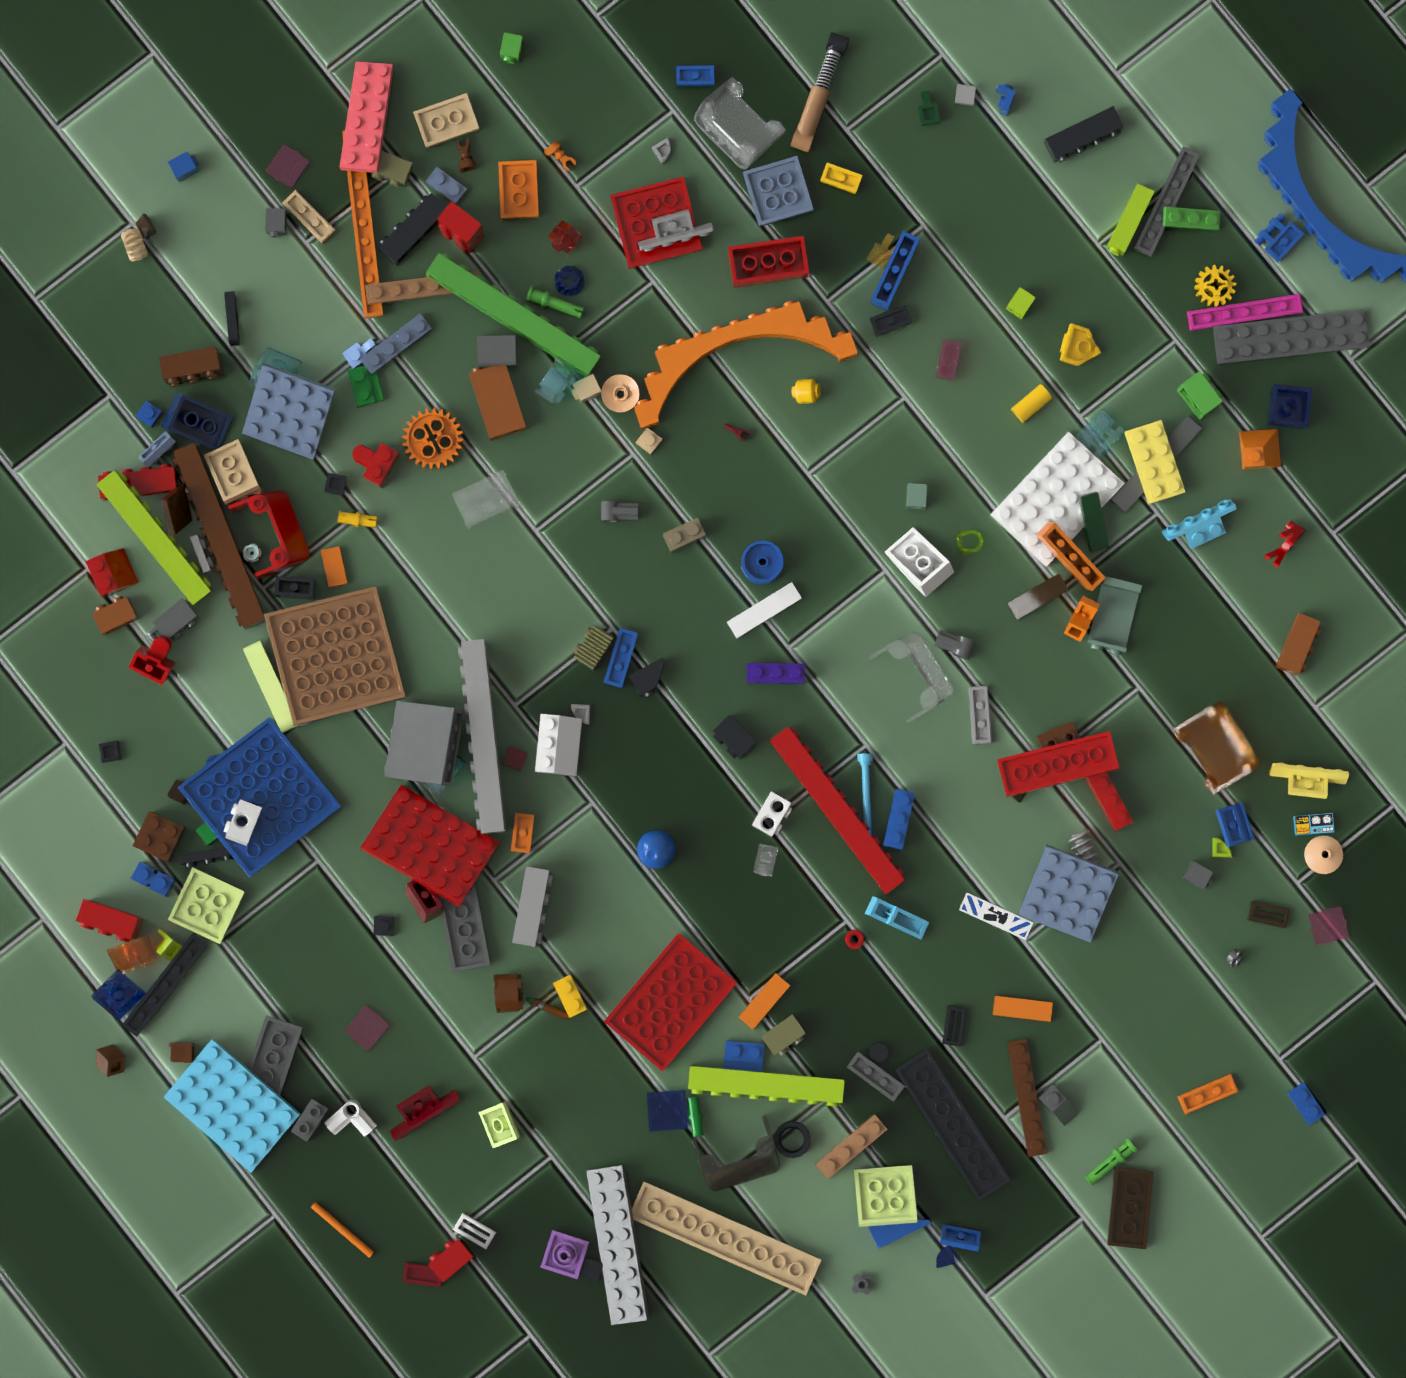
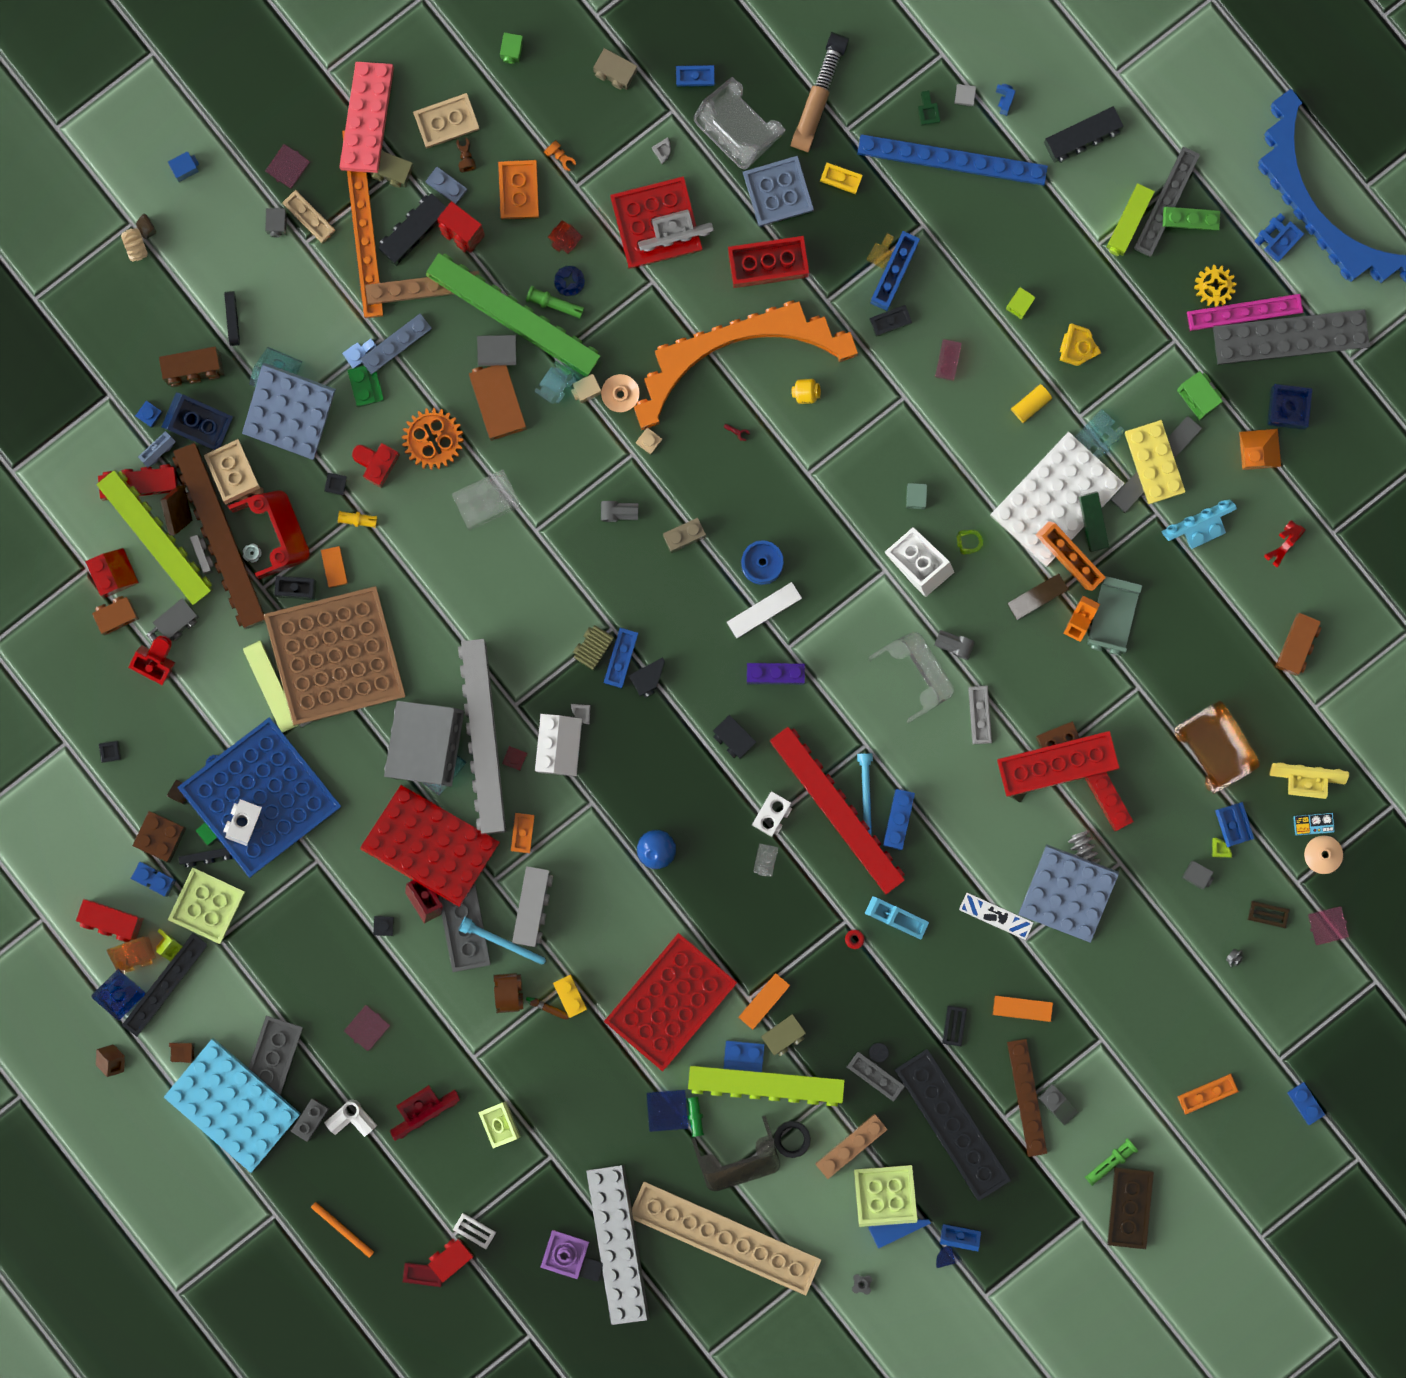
(469, 926): none -> medium azure piece
(615, 69): none -> dark tan brick
(952, 160): none -> blue plate

